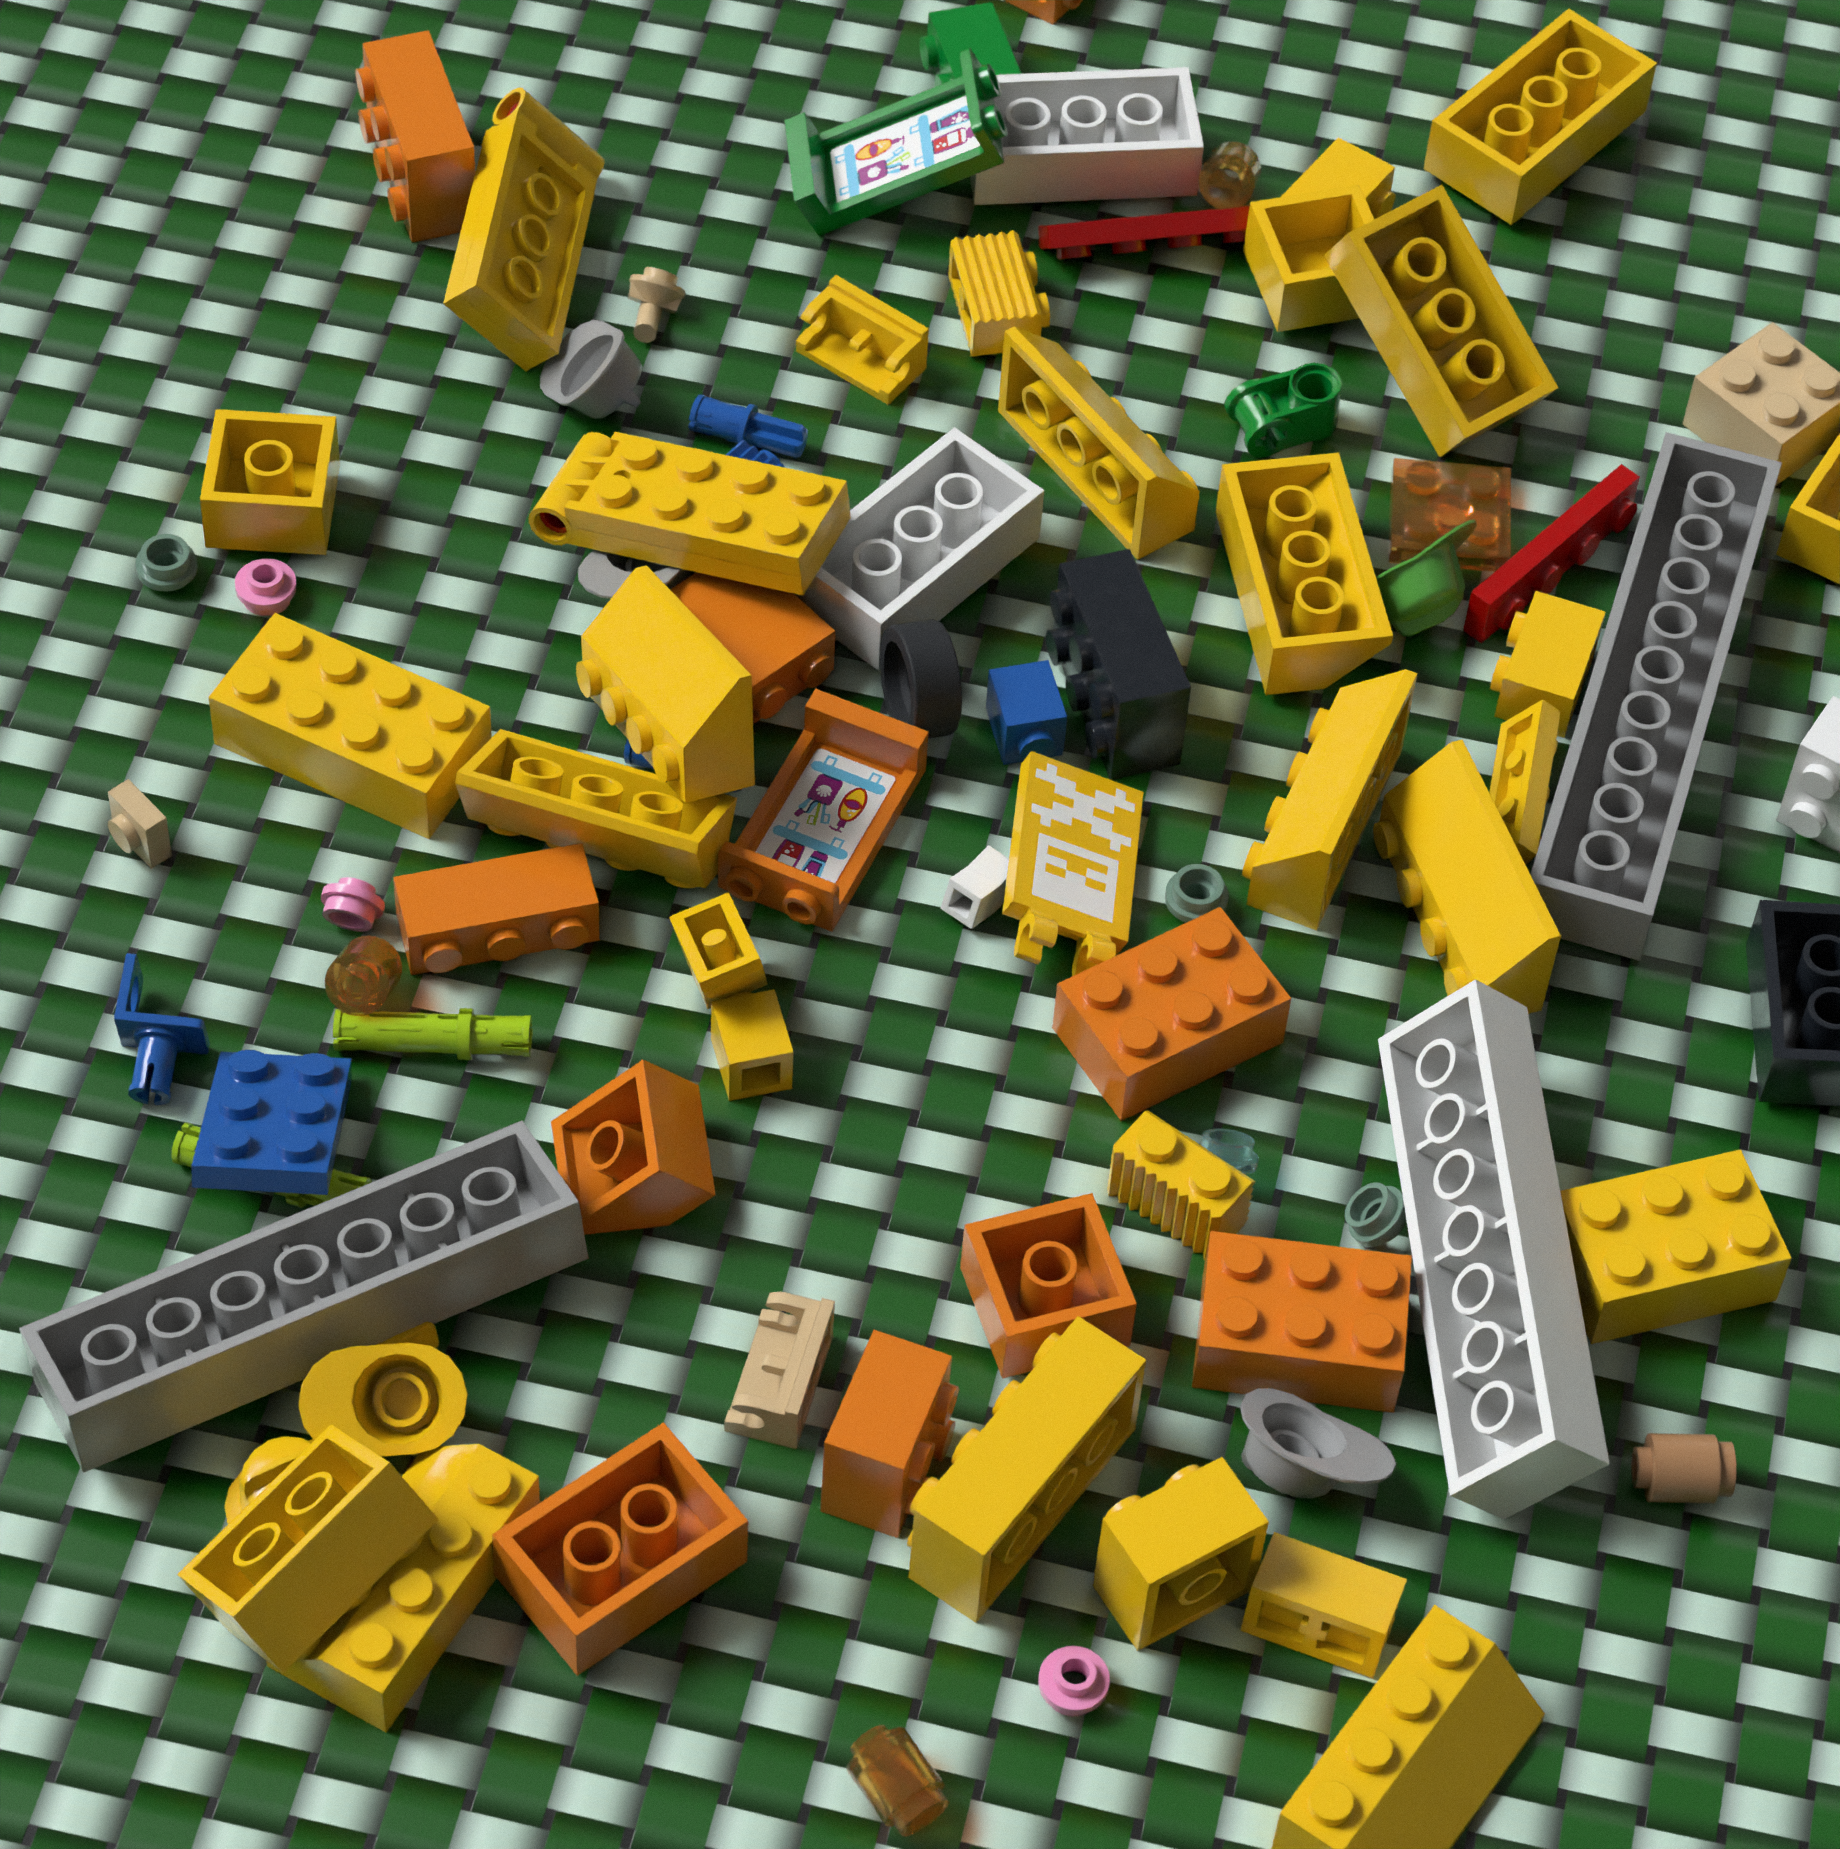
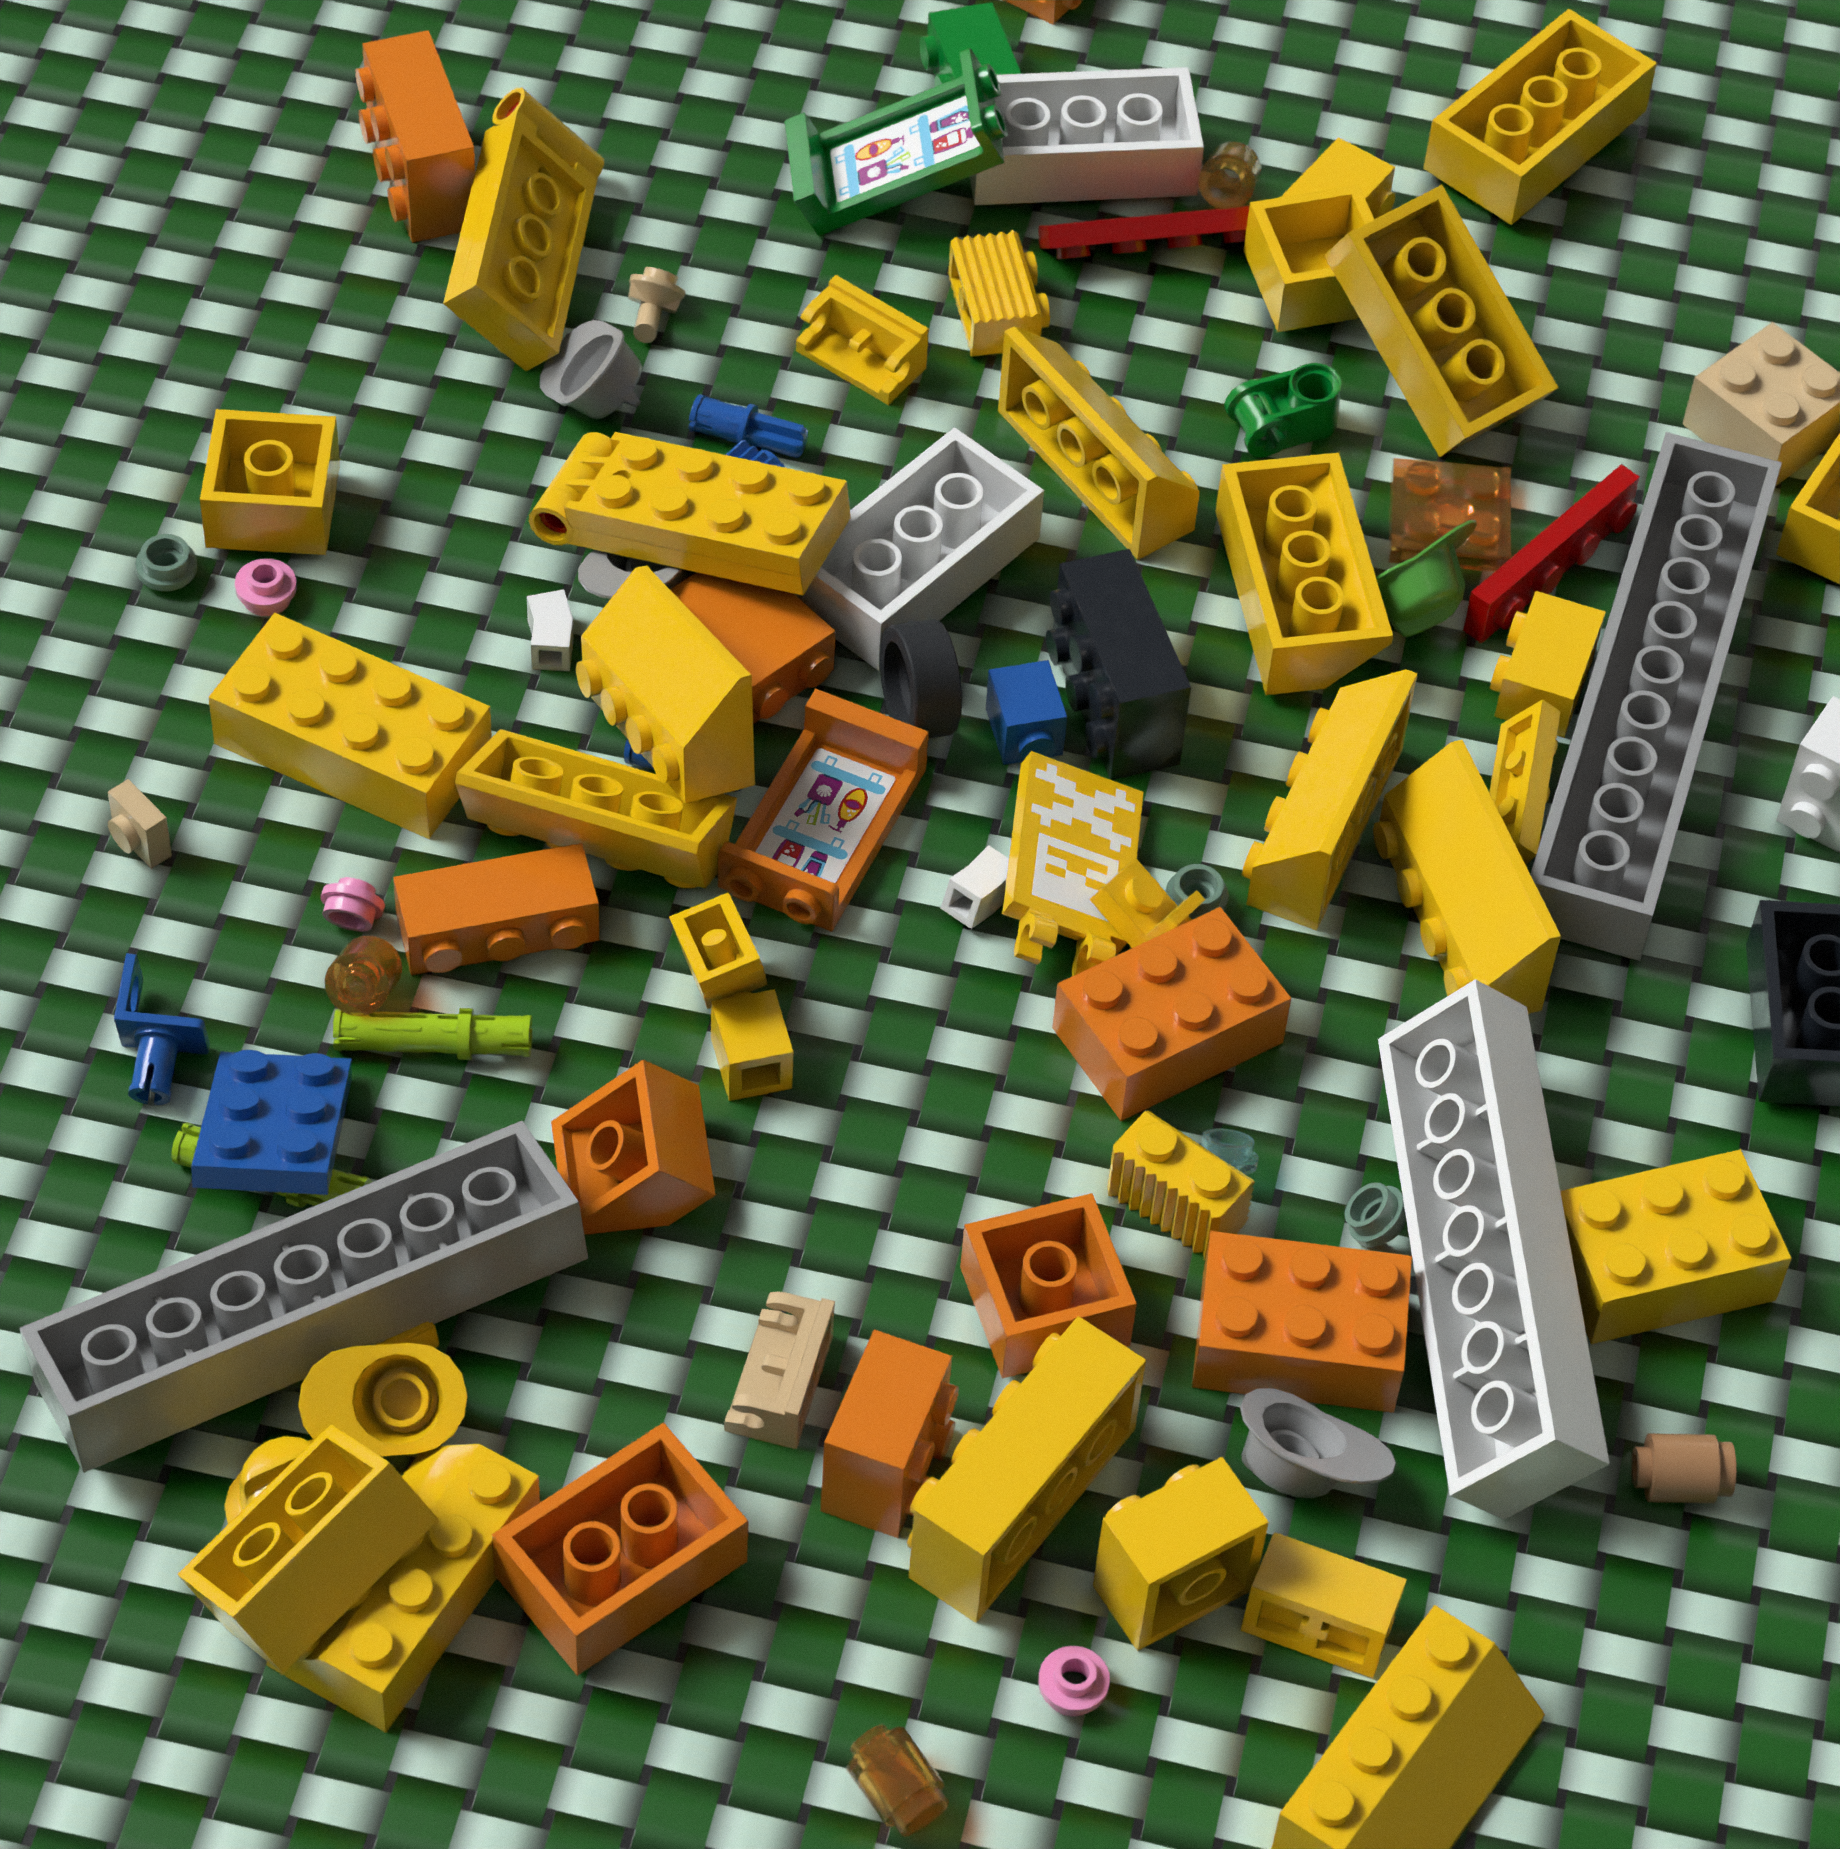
(551, 631): none -> white piece
(1140, 906): none -> yellow bracket

